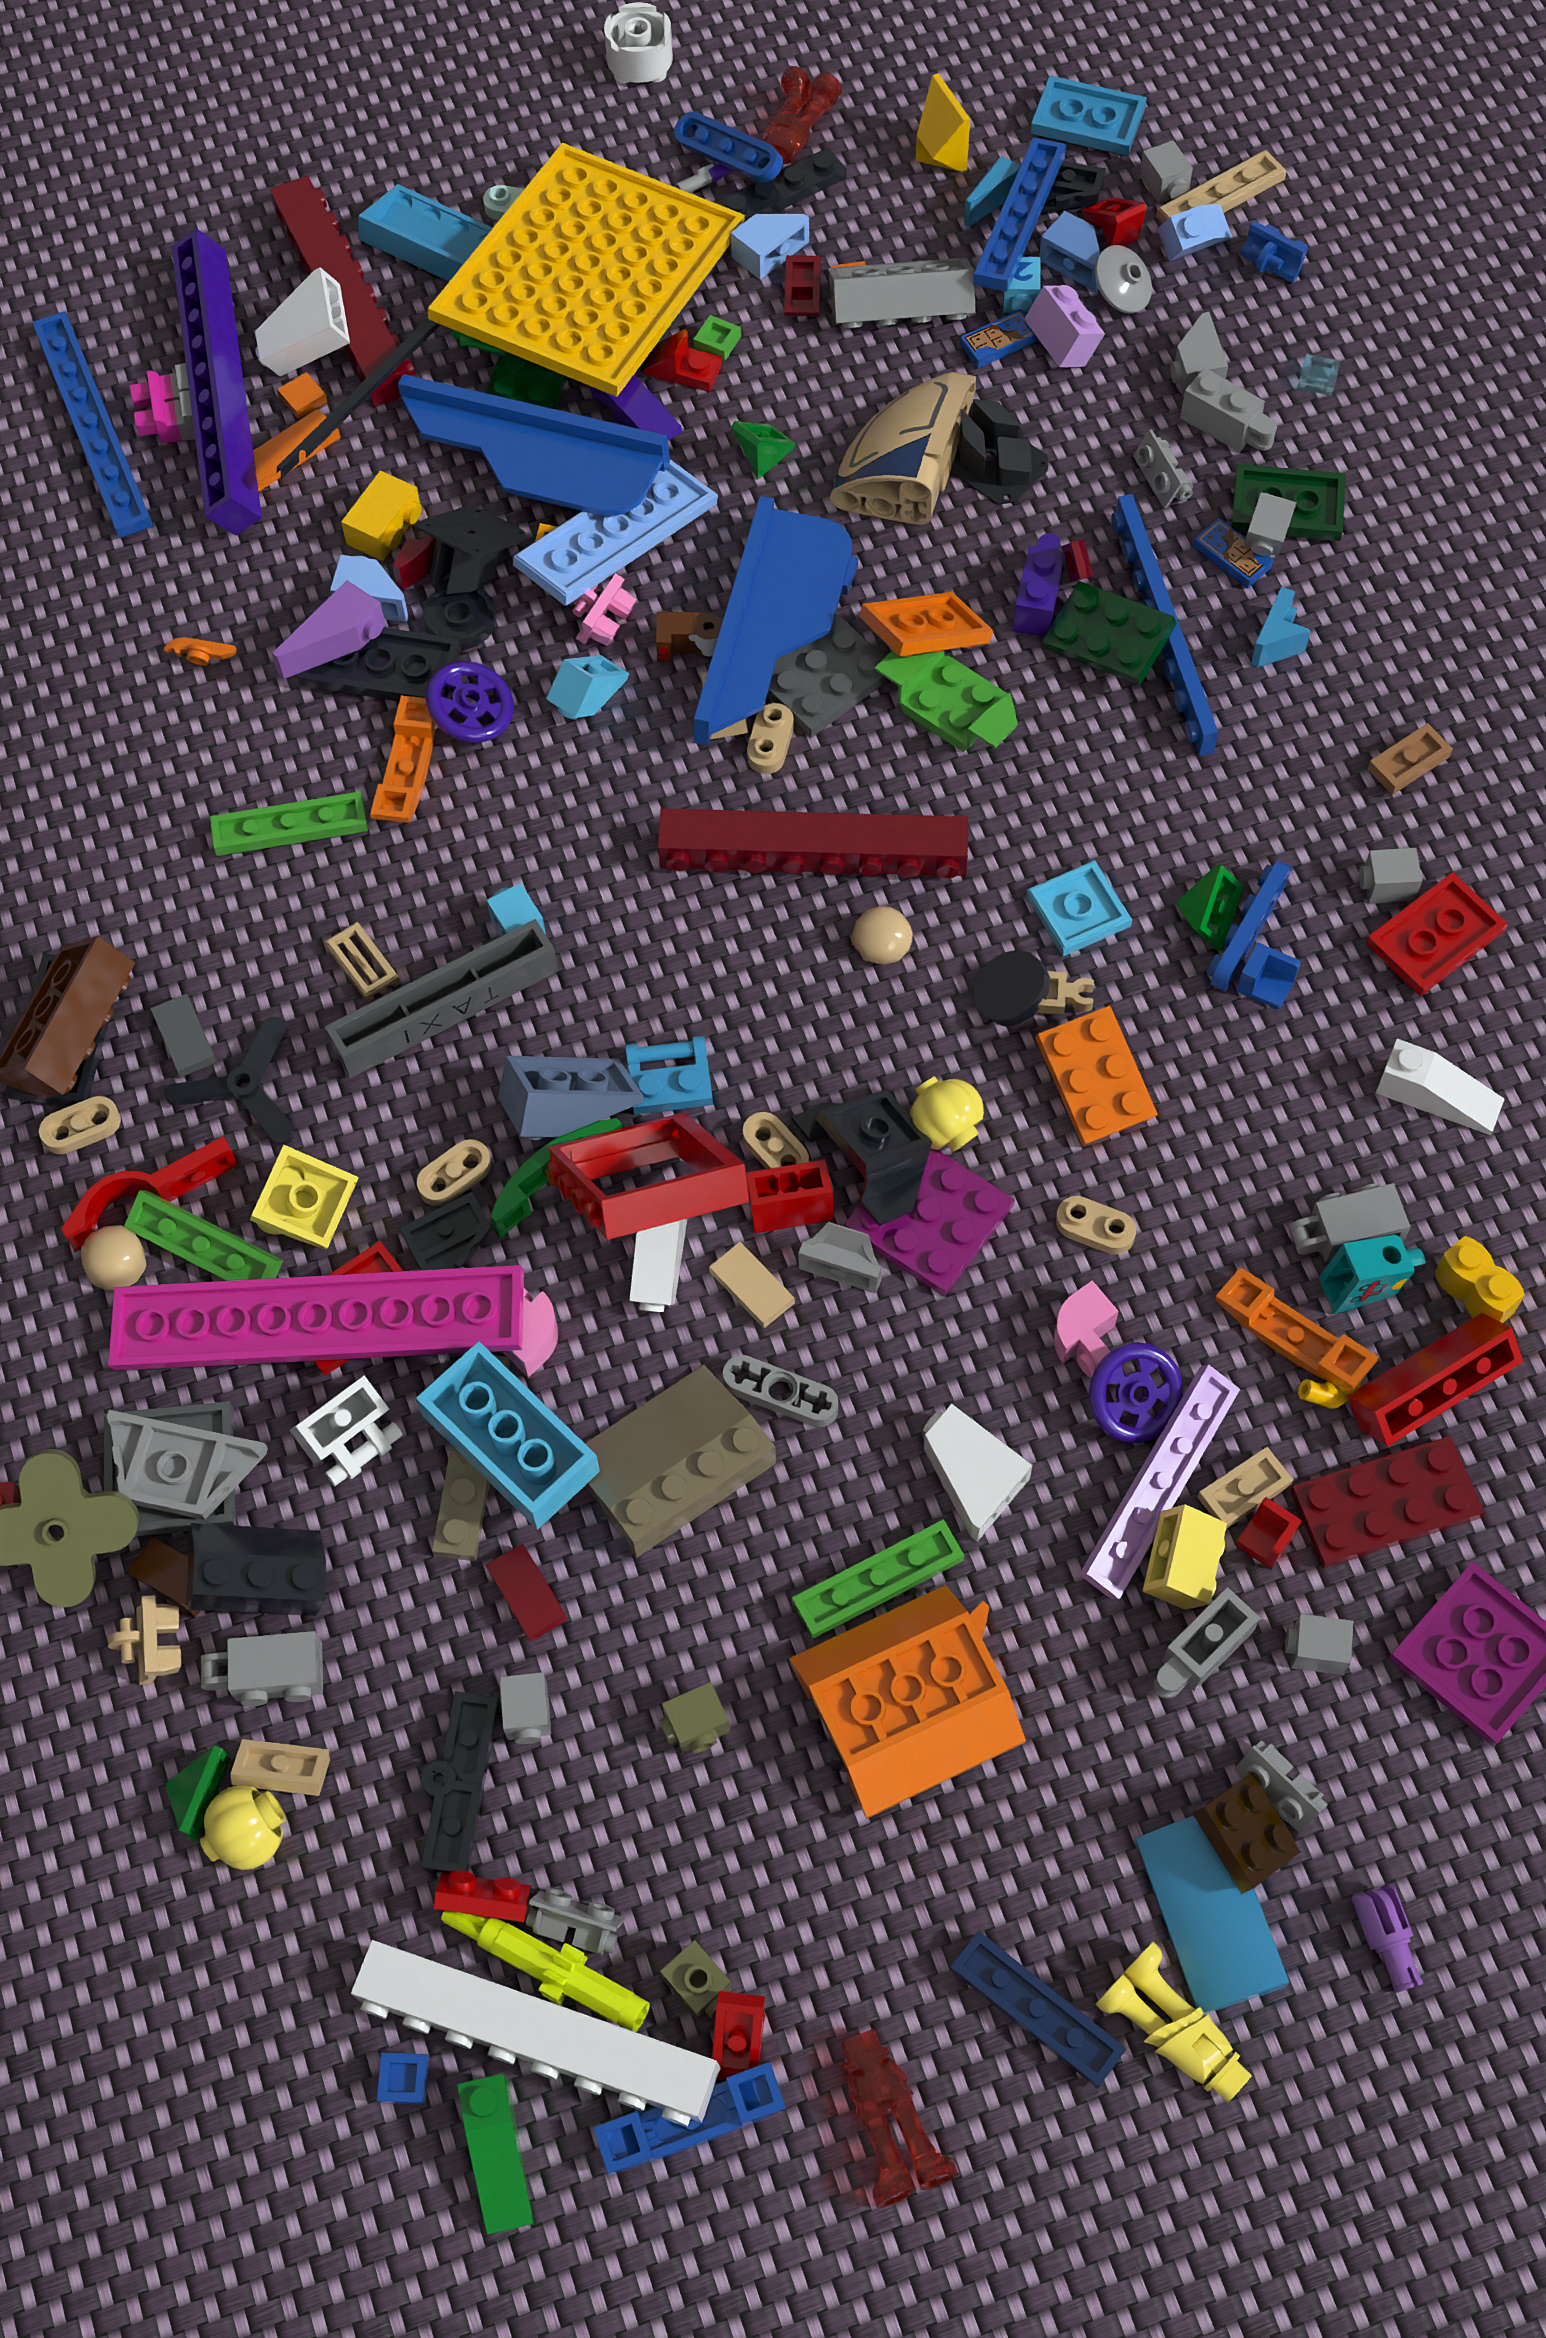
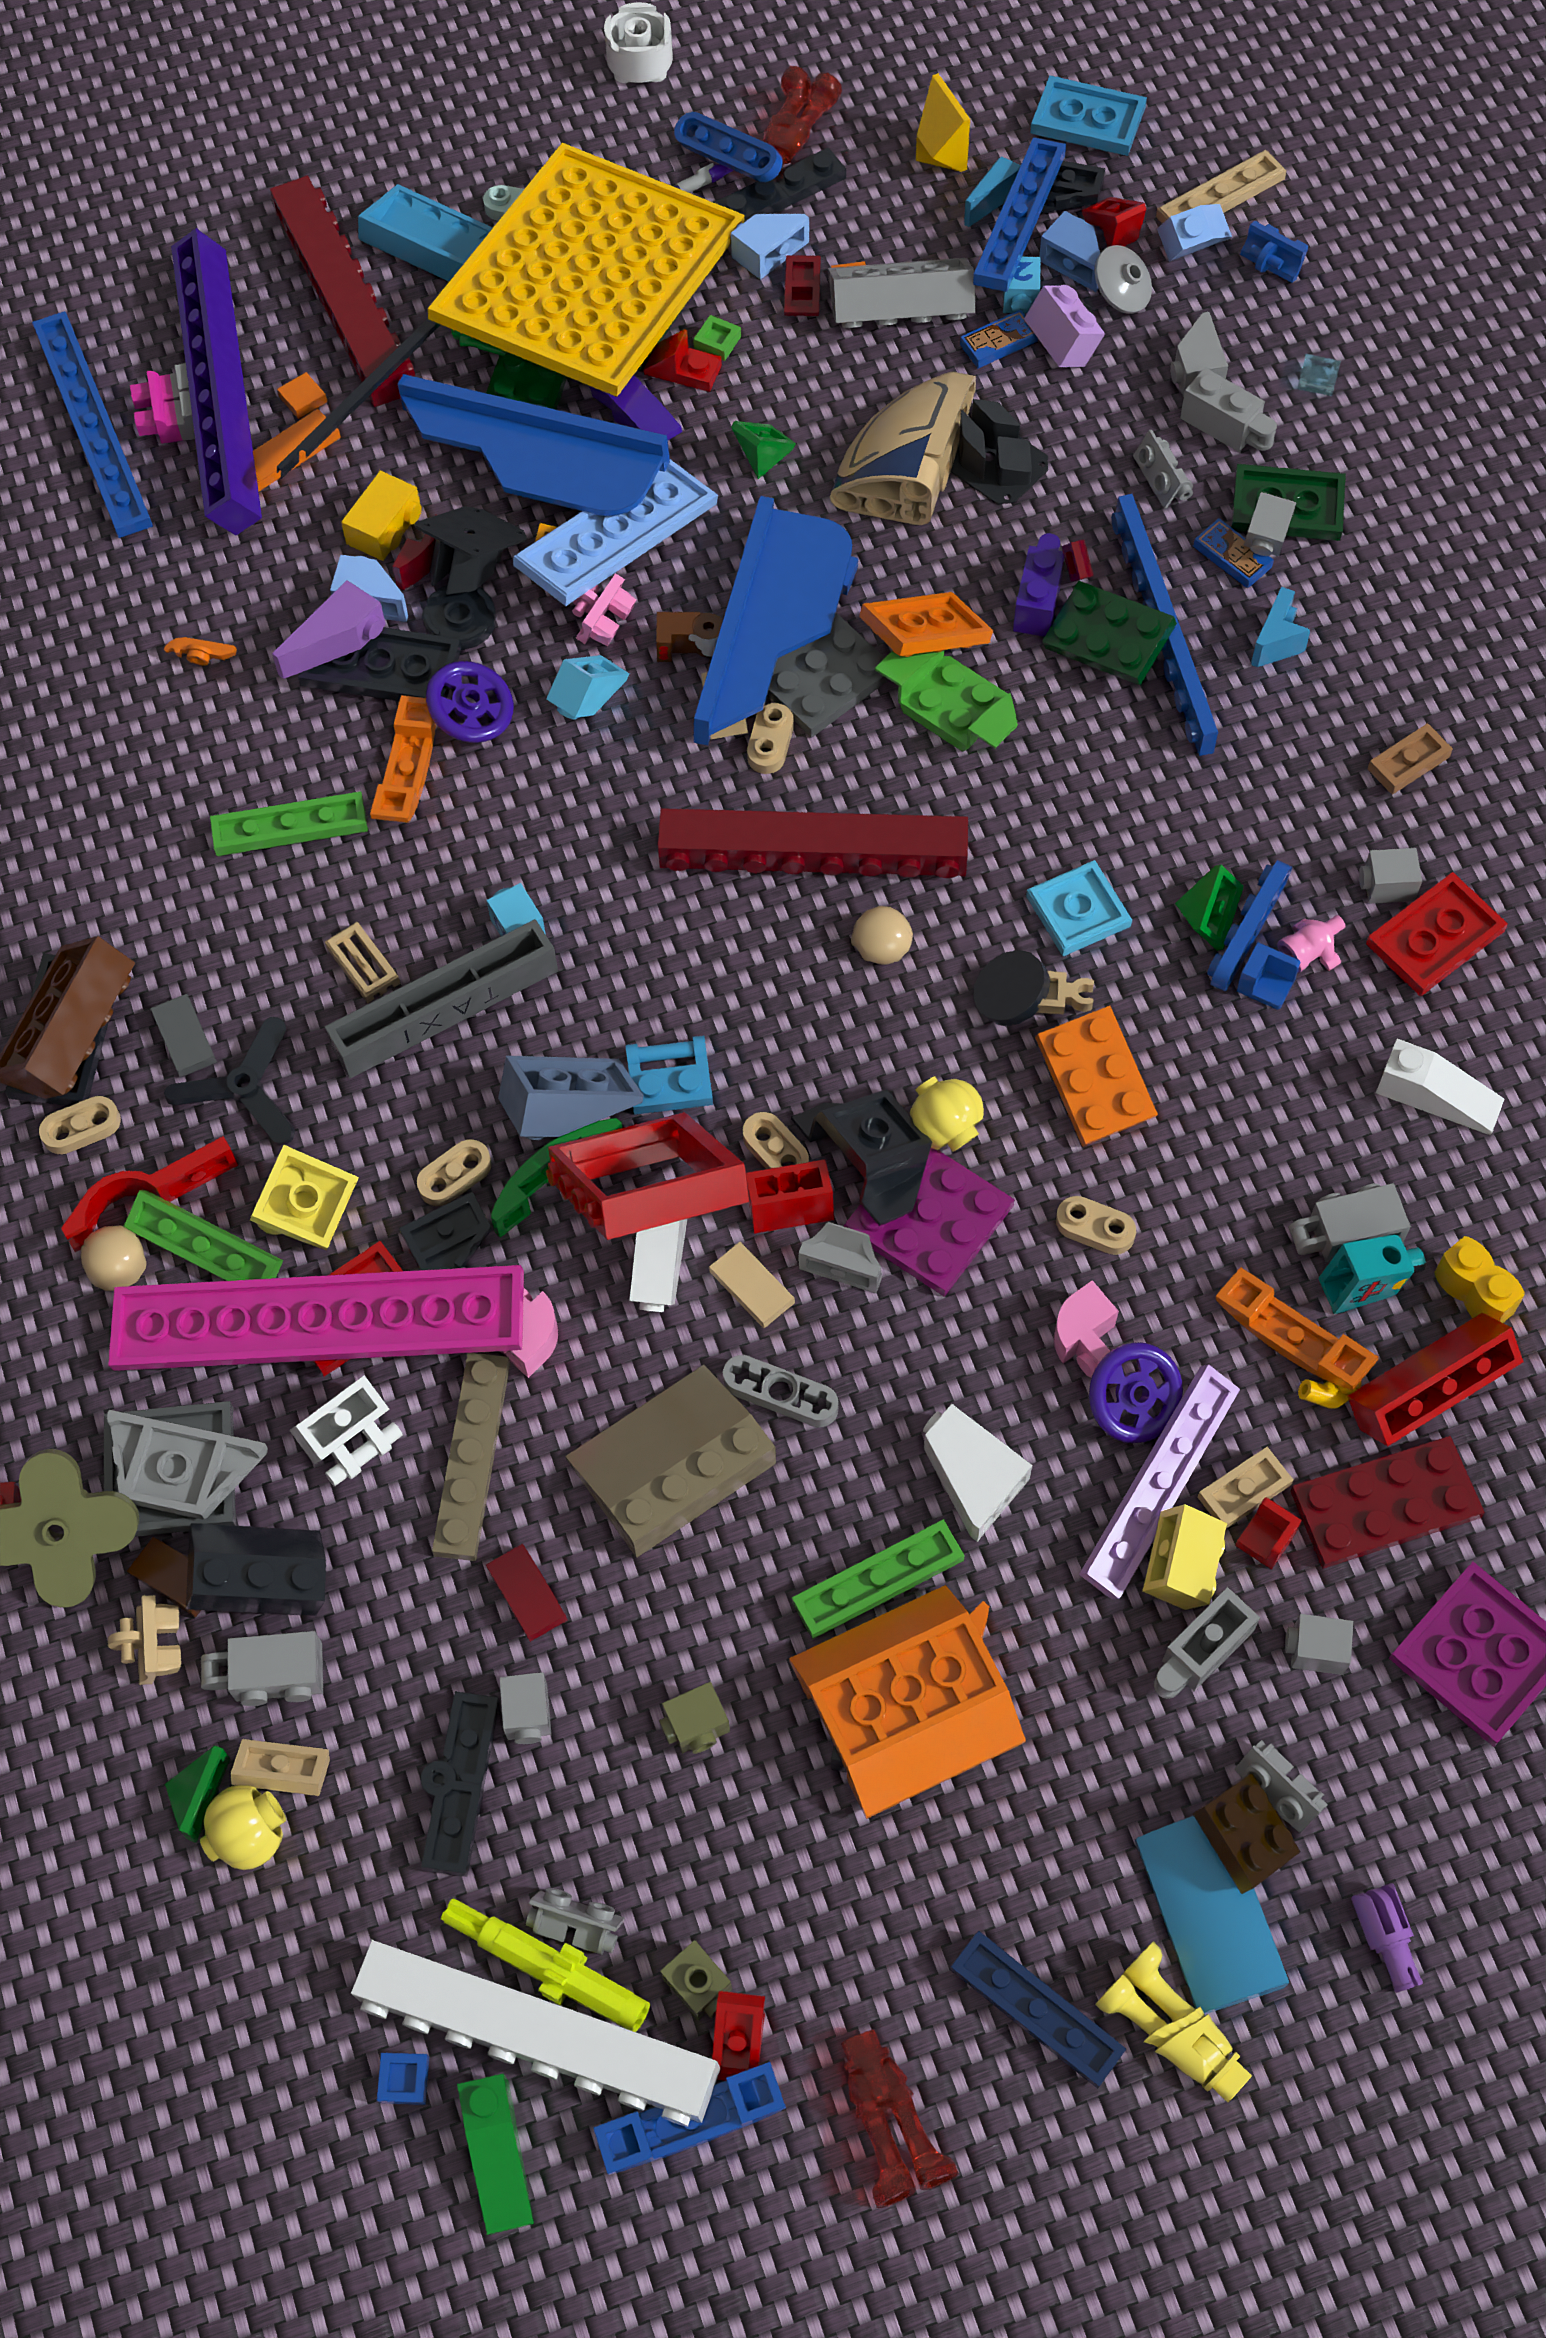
(304, 325): white slope -> none
(483, 1897): red plate -> none
(508, 1435): medium azure brick -> none
(1166, 172): light grey brick -> none
(1313, 940): none -> bright pink piece

